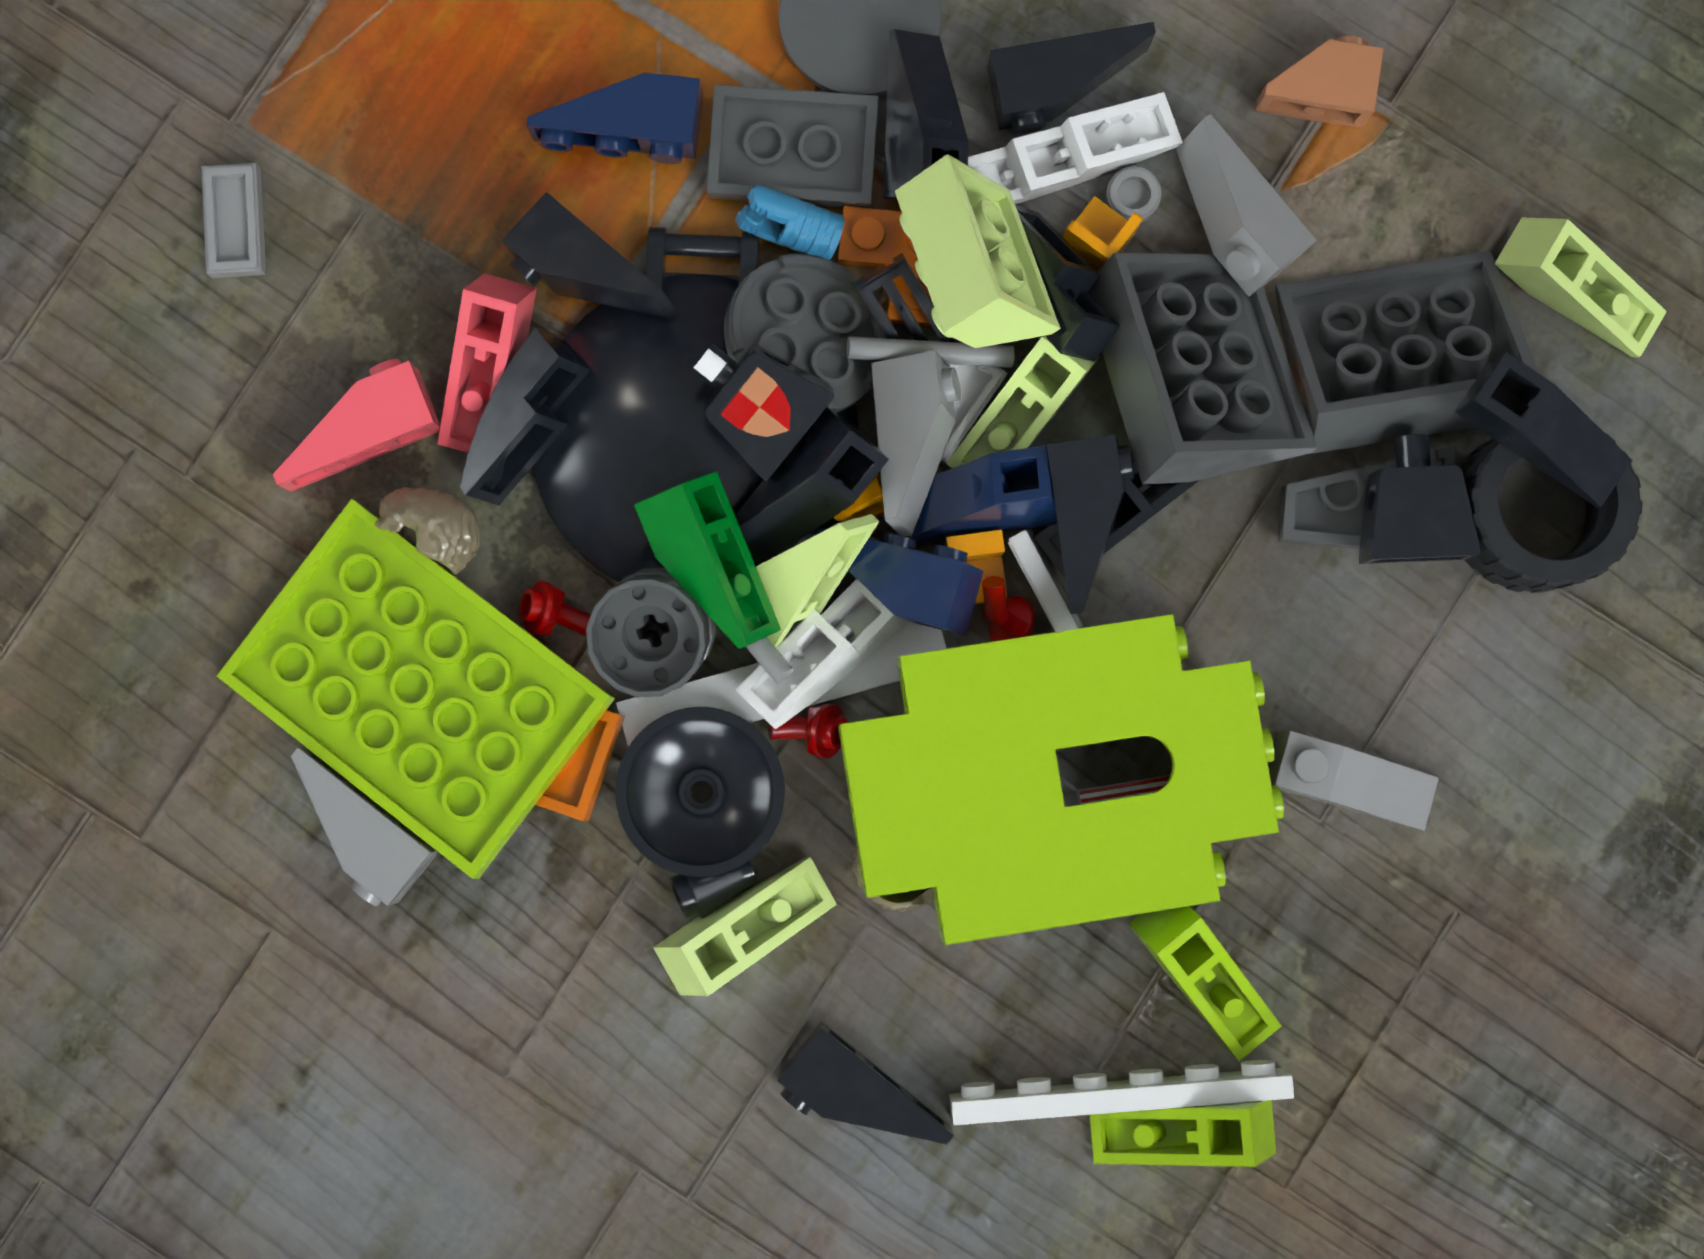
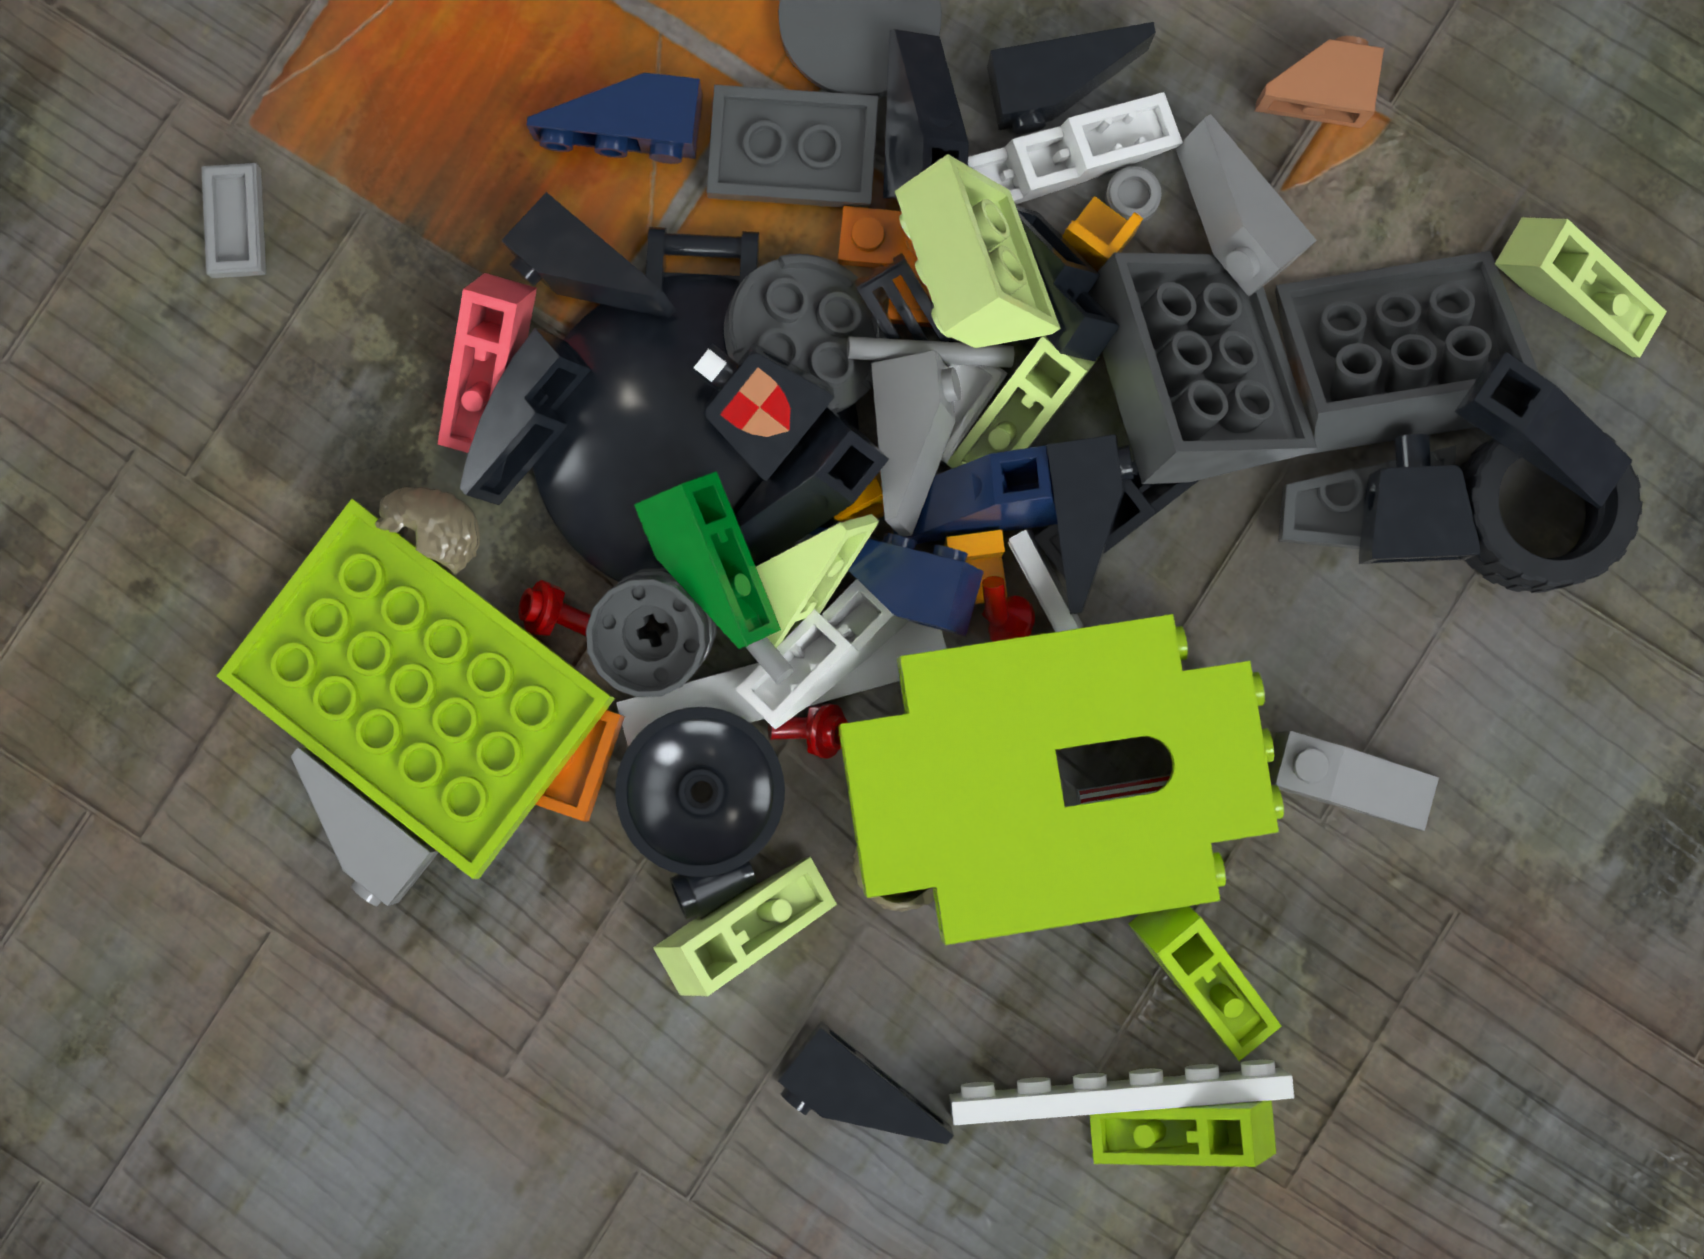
(367, 422): coral slope -> none
(791, 222): dark azure hinge -> none

